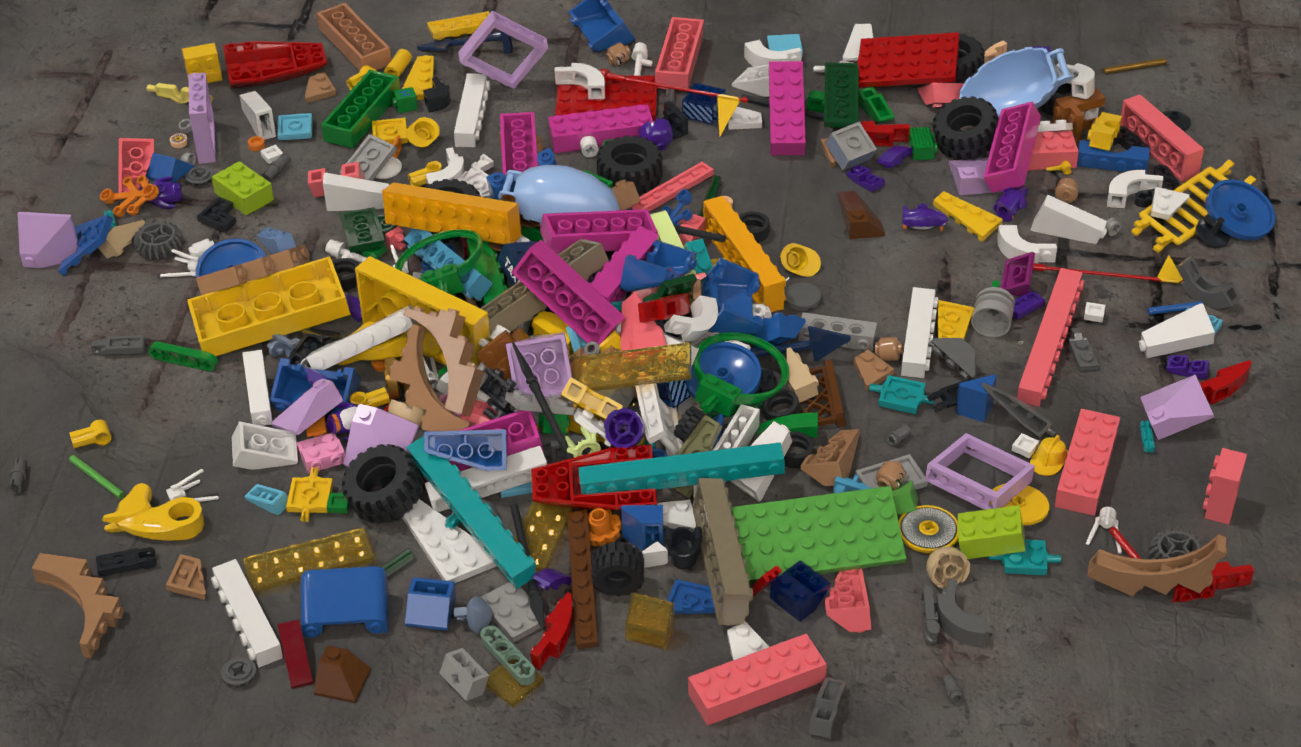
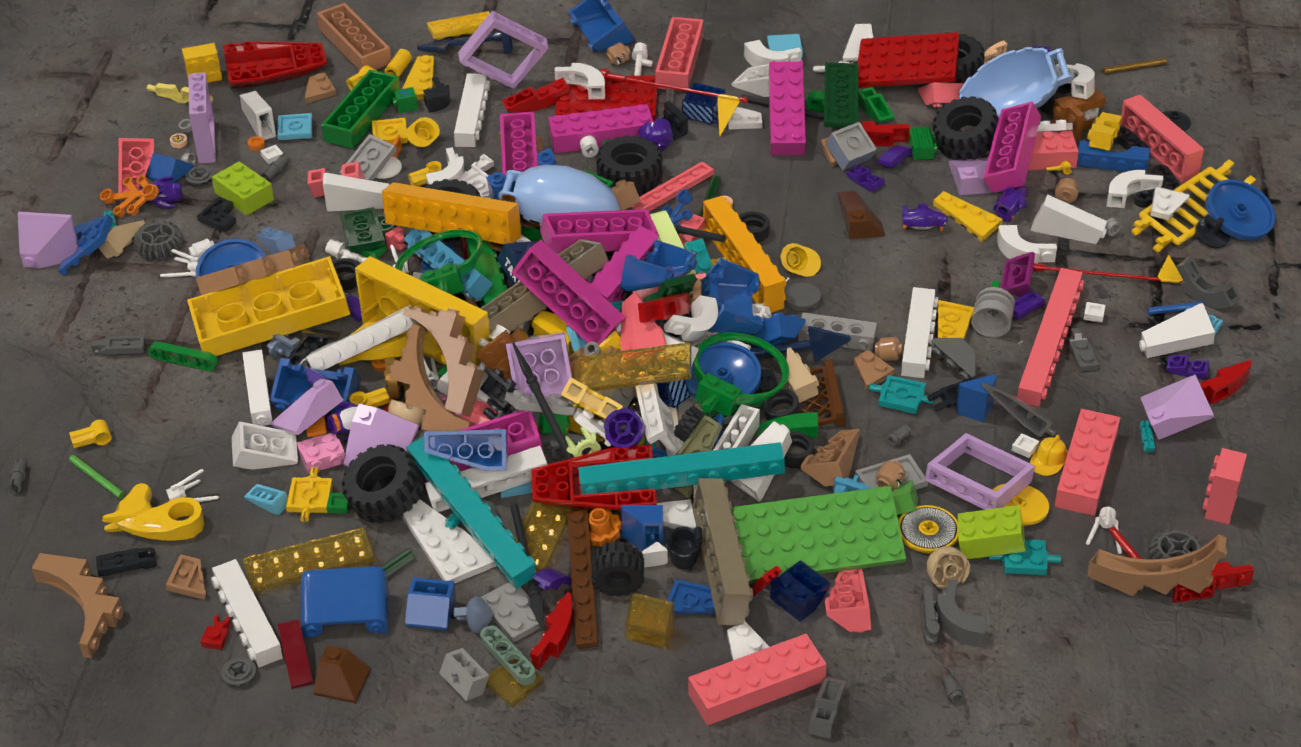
(216, 635): none -> red plate
(531, 100): none -> red slope

